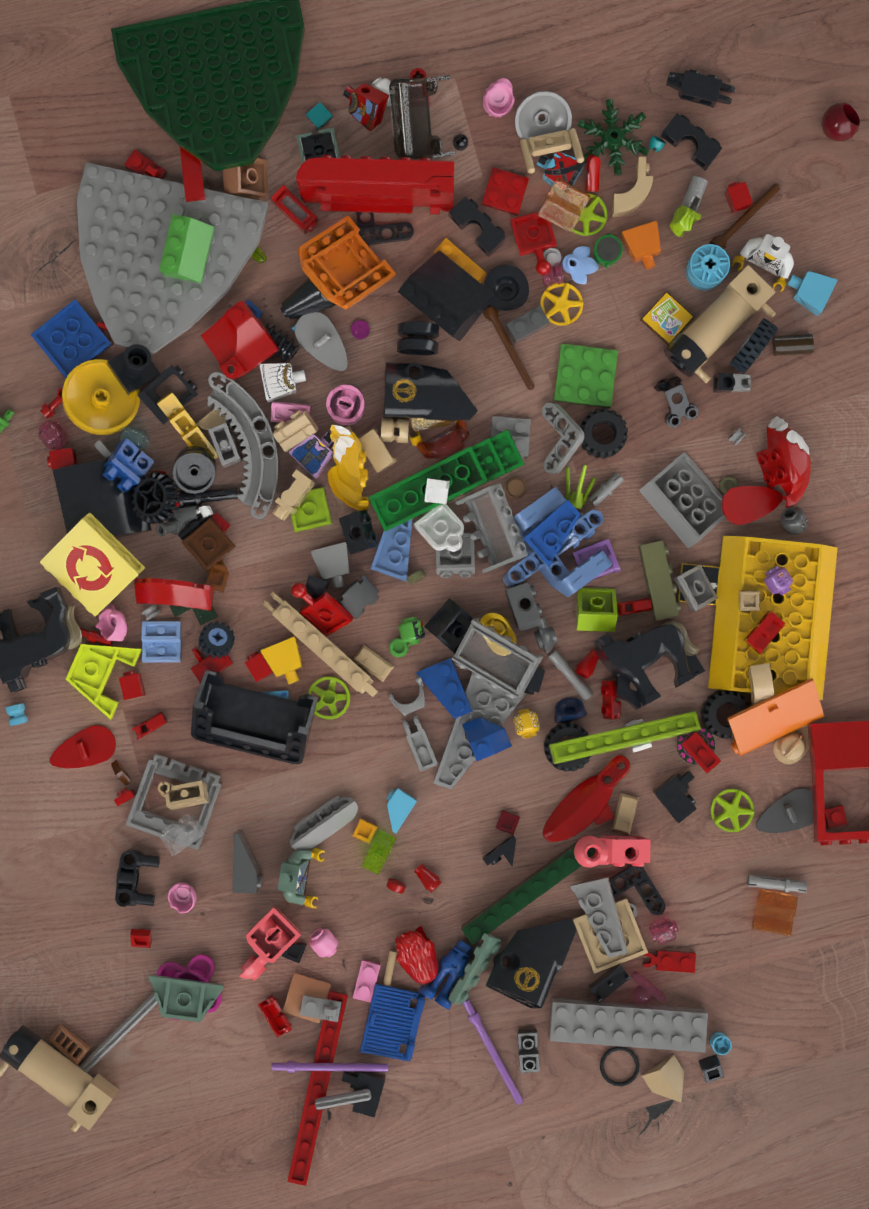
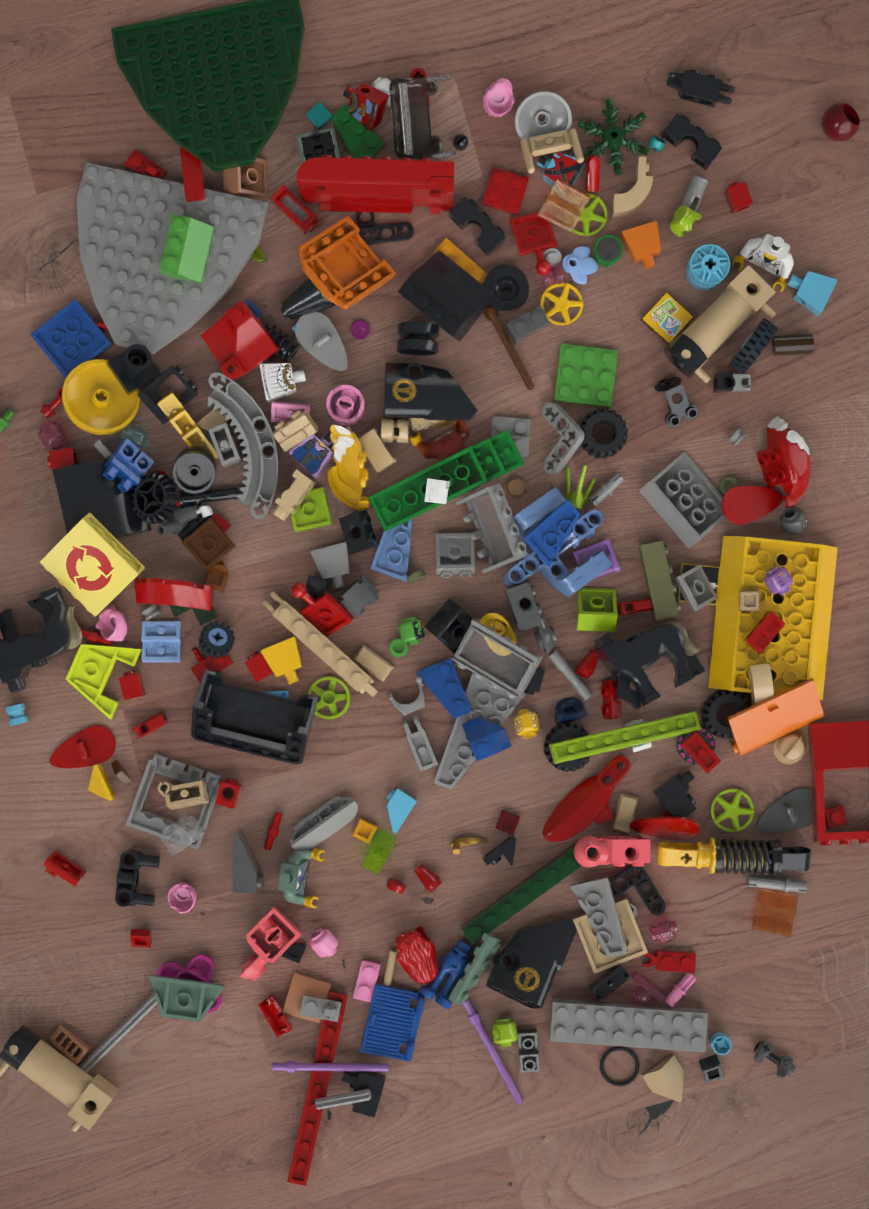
(66, 869): none -> red hinge
(100, 784): none -> yellow slope
(124, 796): red plate -> none
(226, 801): none -> red brick
(273, 831): none -> red bar
(355, 136): none -> green wing
(441, 529): white plate -> none
(464, 841): none -> pearl gold bar
(504, 1032): none -> lime head
(667, 827): none -> red shield
(680, 989): none -> bright pink axle
(722, 239): reddish brown piece -> none
(735, 855): none -> black piece
(784, 1064): none -> dark grey piece

